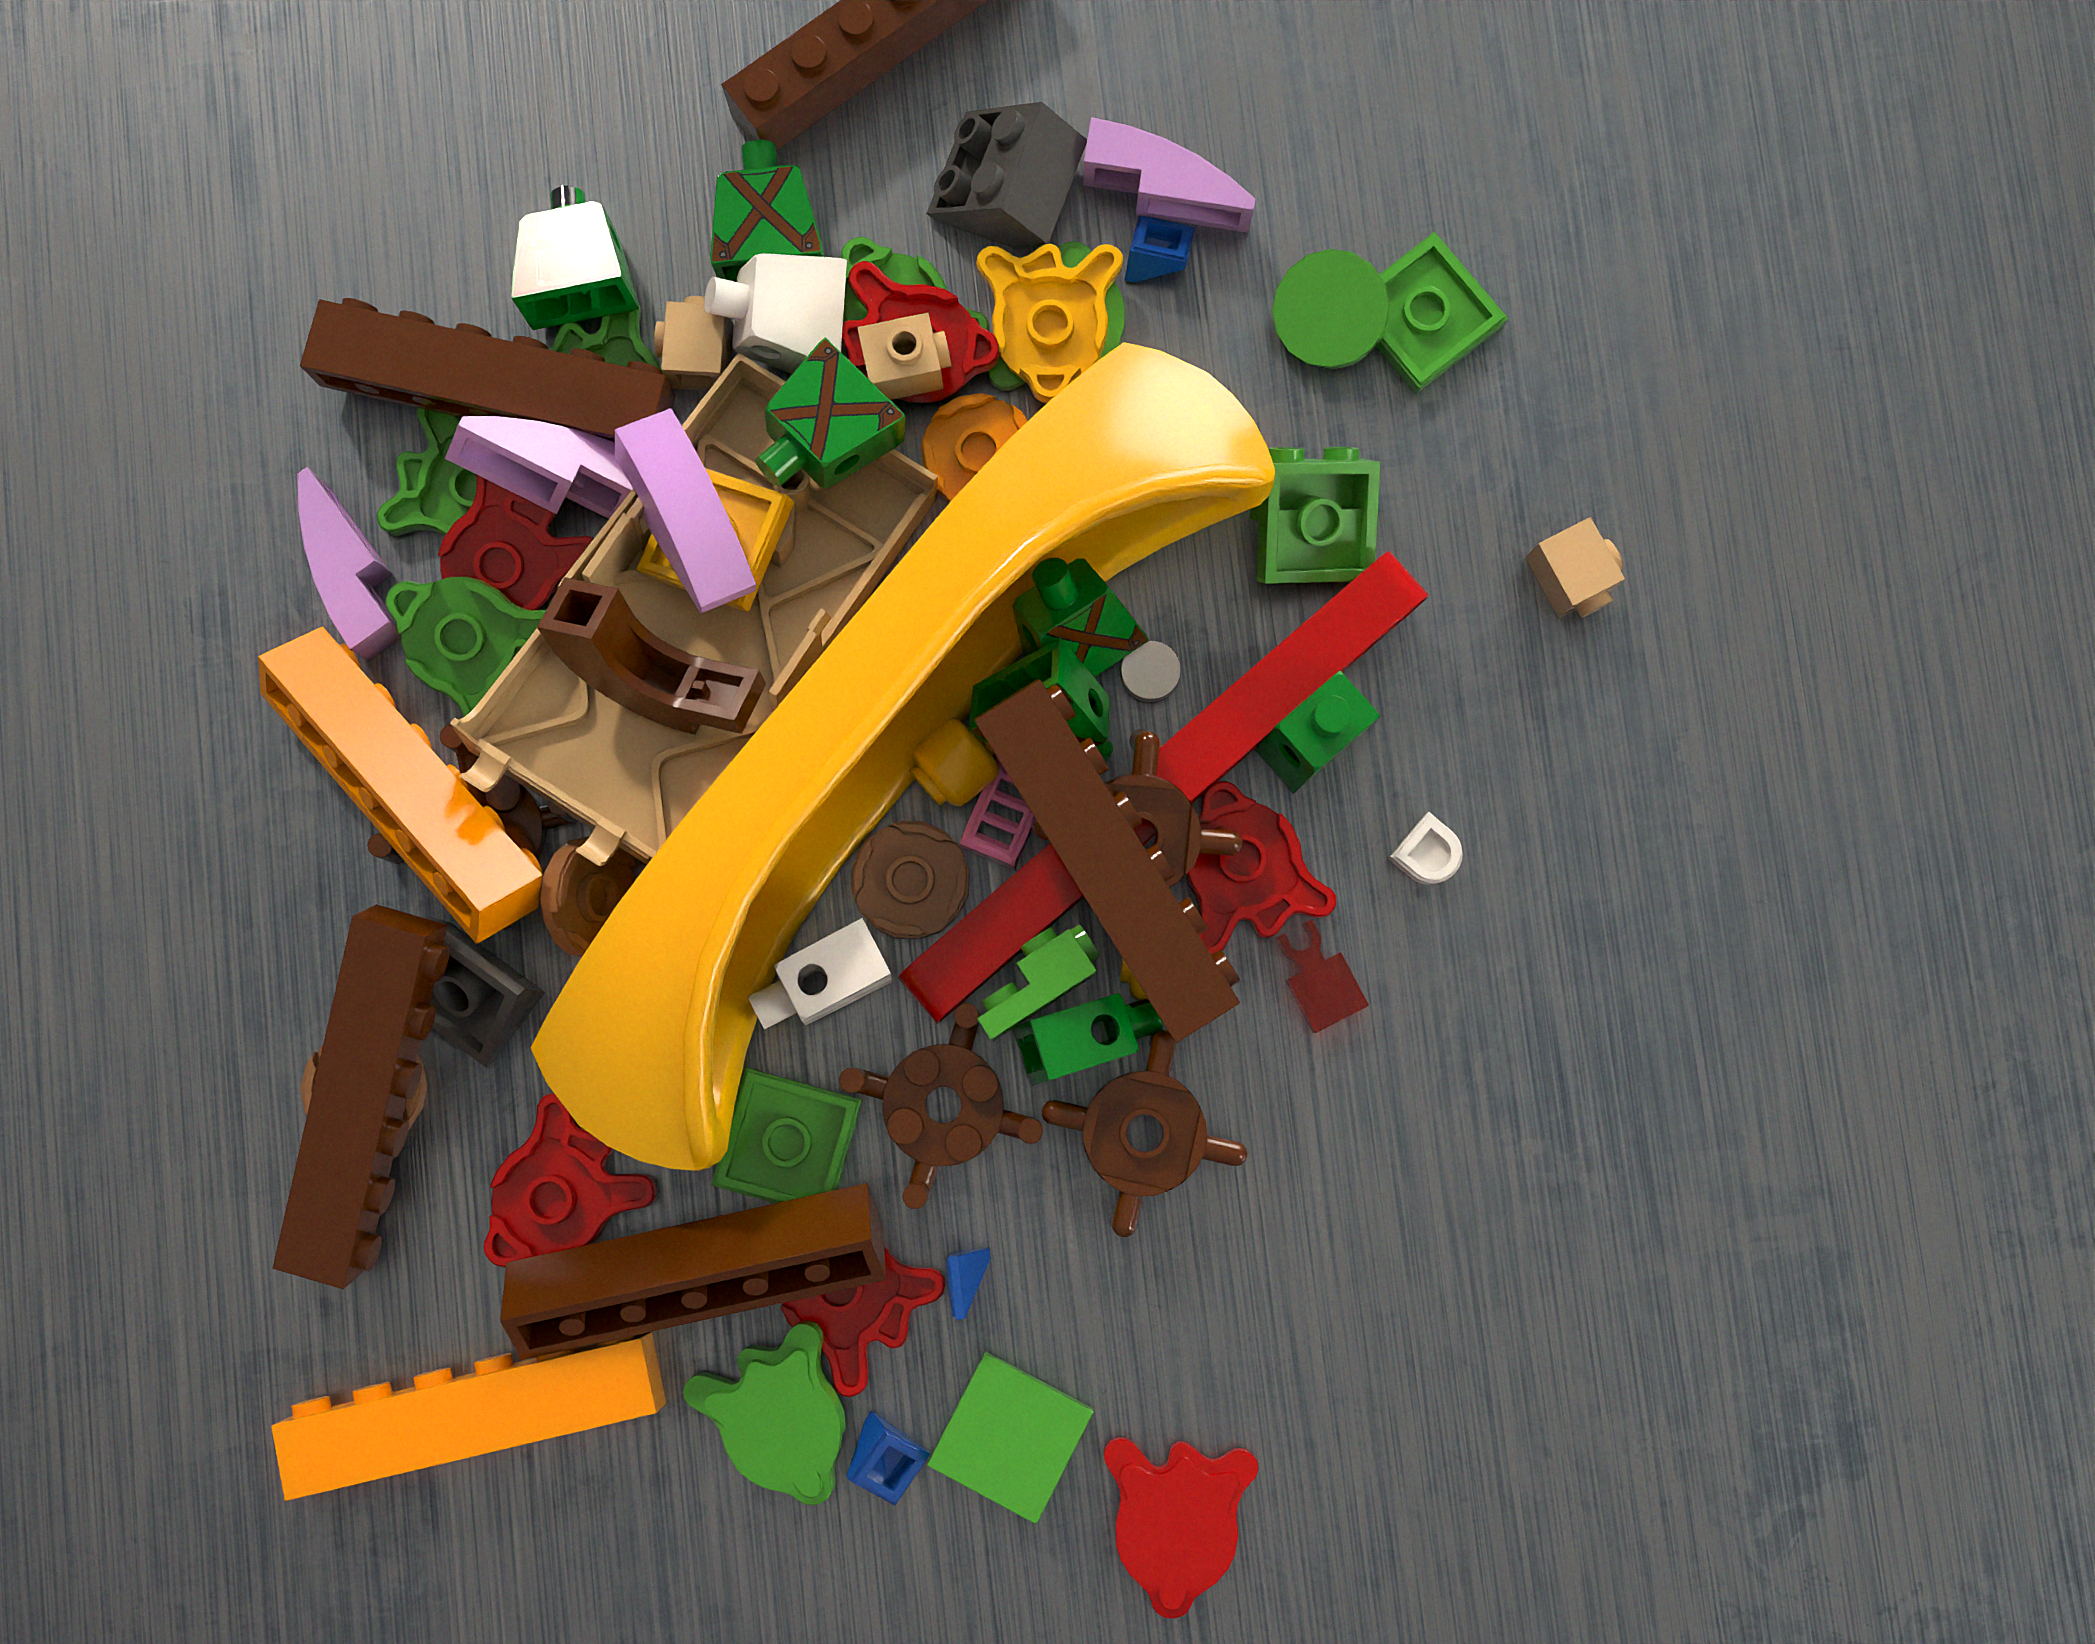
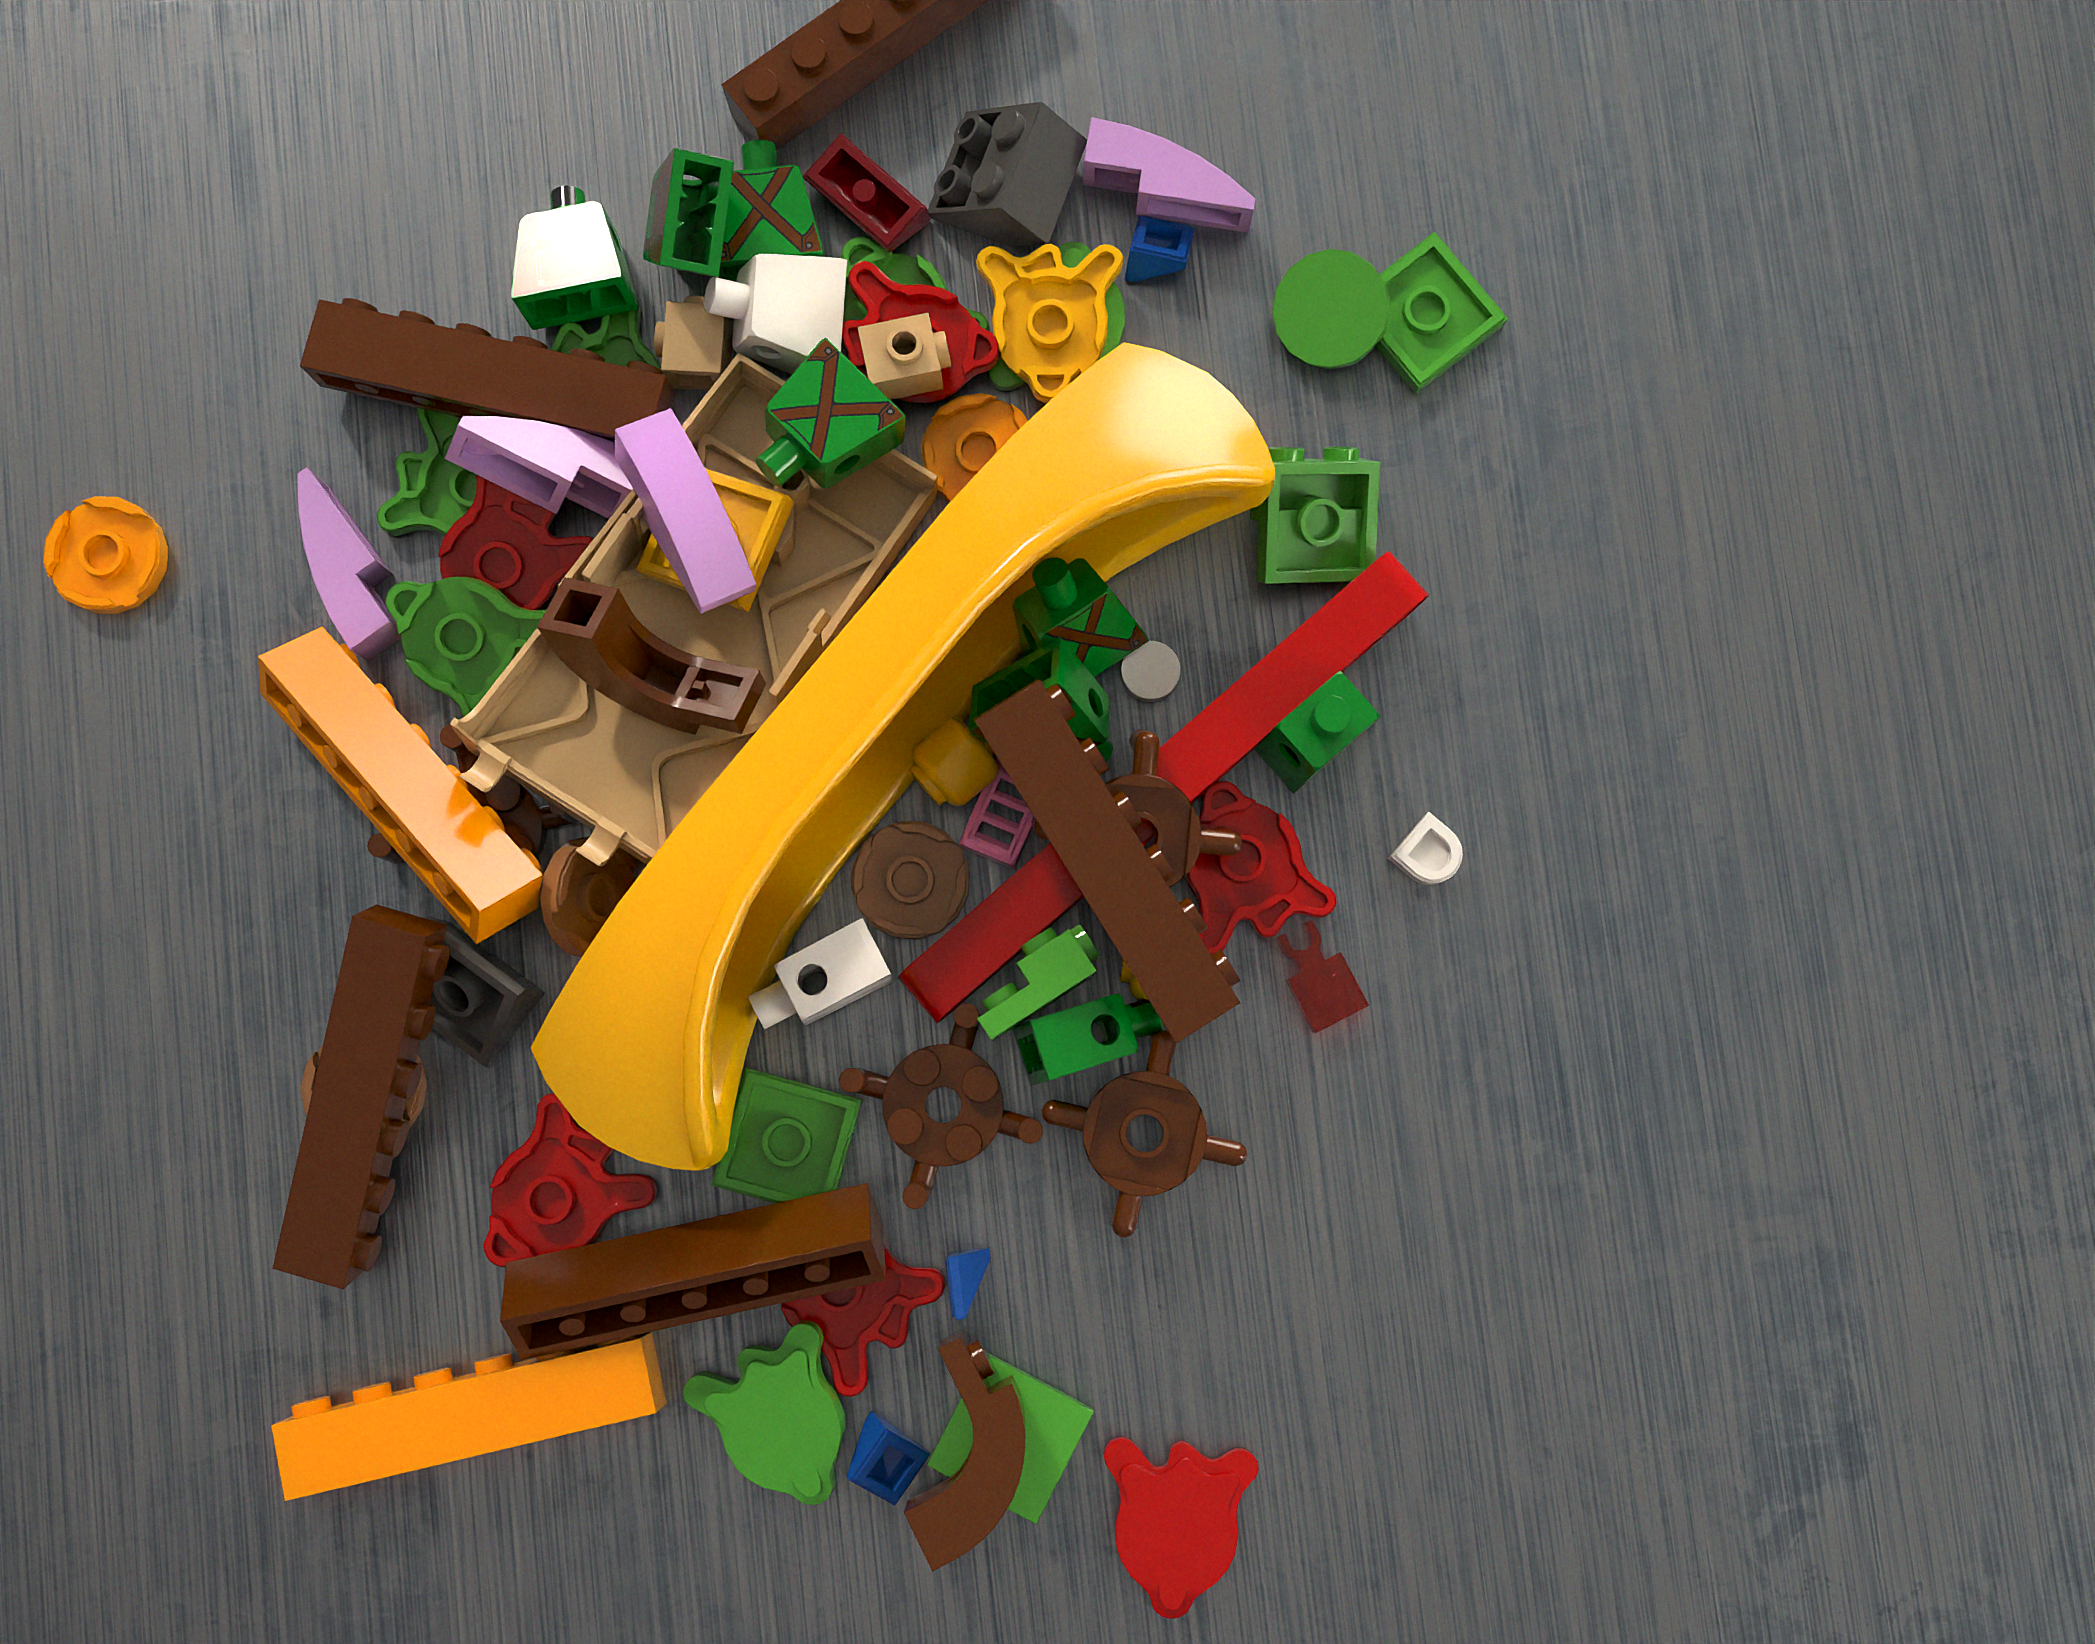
(106, 555): none -> light orange tile
(688, 215): none -> green torso
(867, 194): none -> dark red slope
(973, 1500): none -> reddish brown arch
(1577, 569): tan brick -> none

